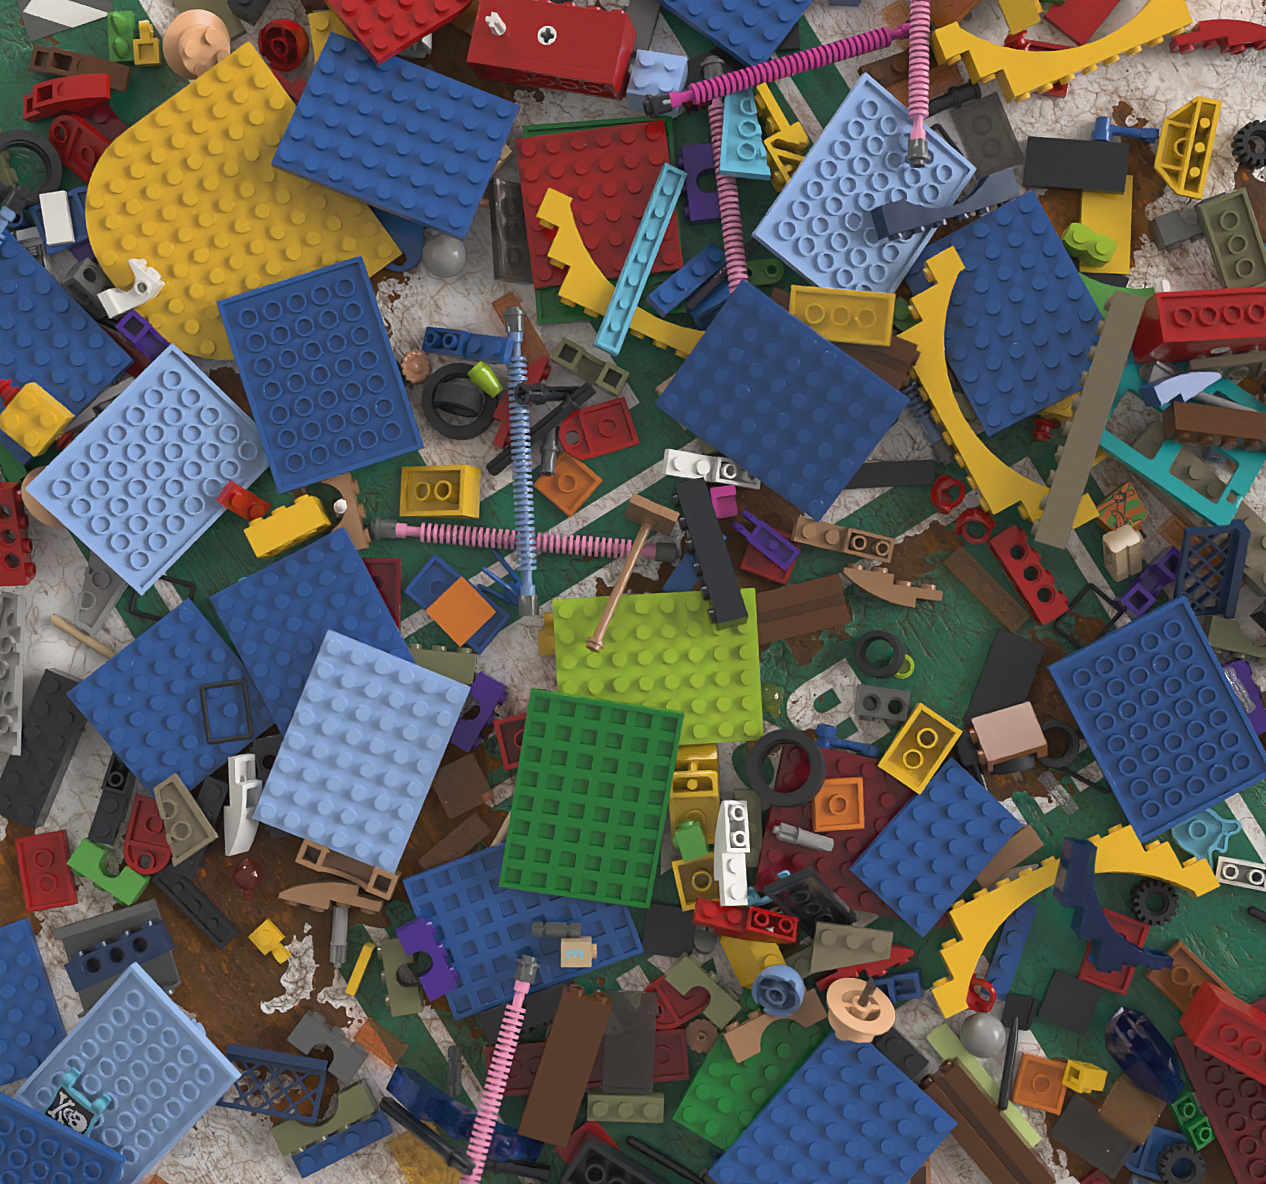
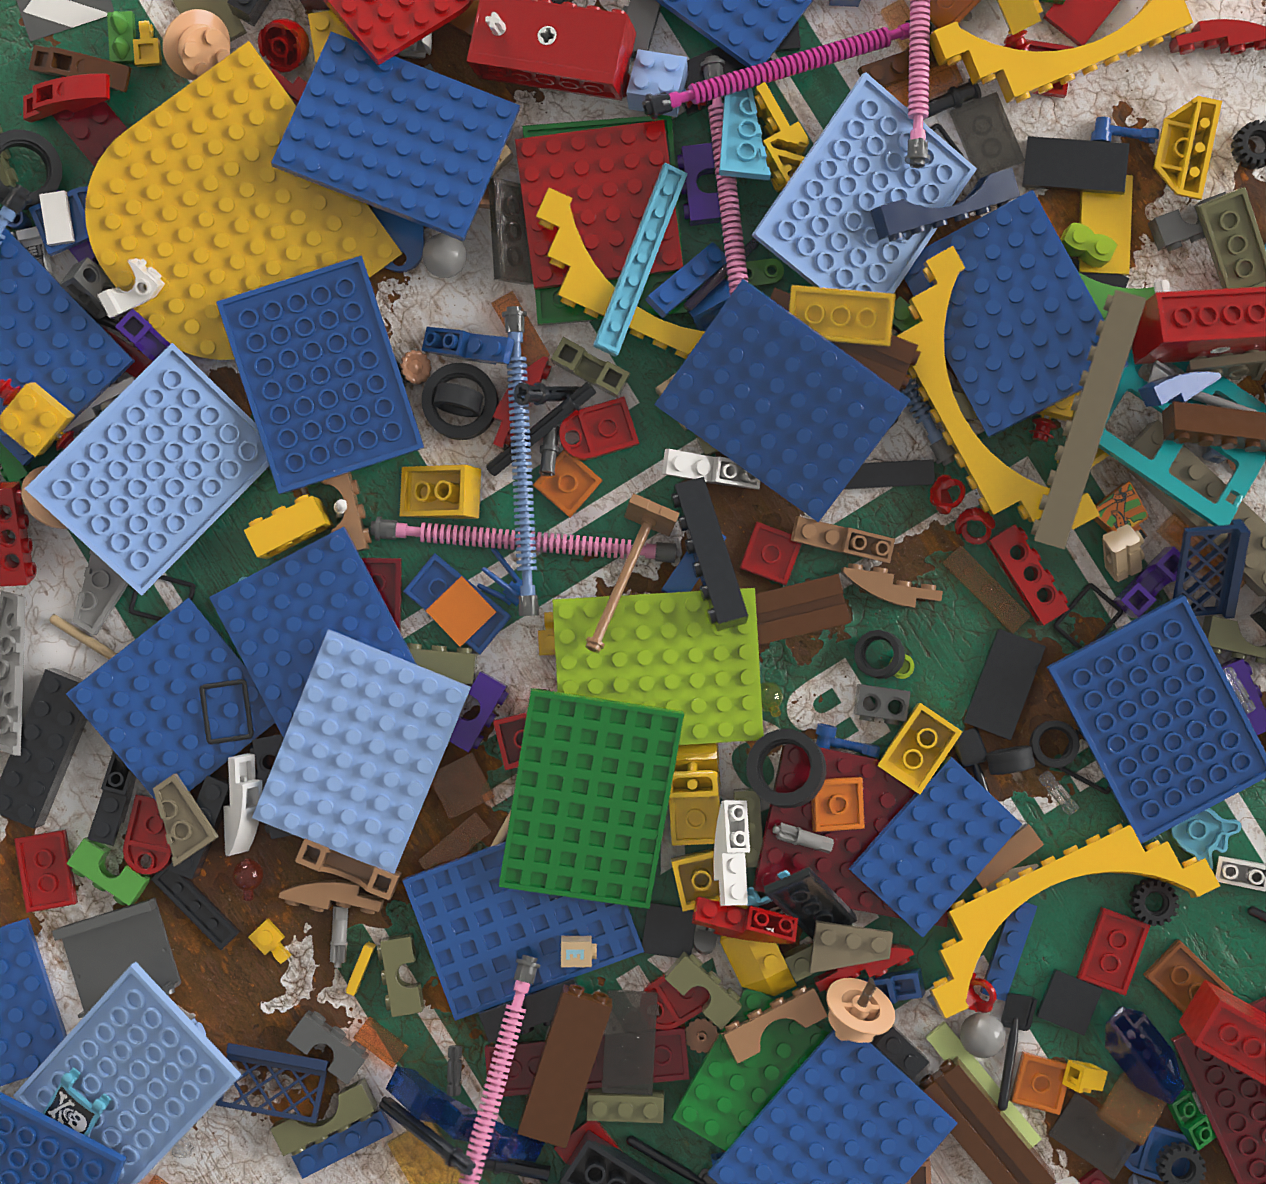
(81, 145): red tile -> none
(84, 975): dark blue brick -> none
(242, 501): red plate -> none
(438, 977): dark purple arch -> none
(485, 379): lime cone -> none
(556, 929): dark grey axle -> none
(691, 840): bright green brick -> none
(724, 501): dark pink panel -> none
(768, 541): dark purple hinge -> none
(779, 990): medium blue cylinder -> none
(1007, 735): panel -> none
(1077, 890): clear blue arch -> none

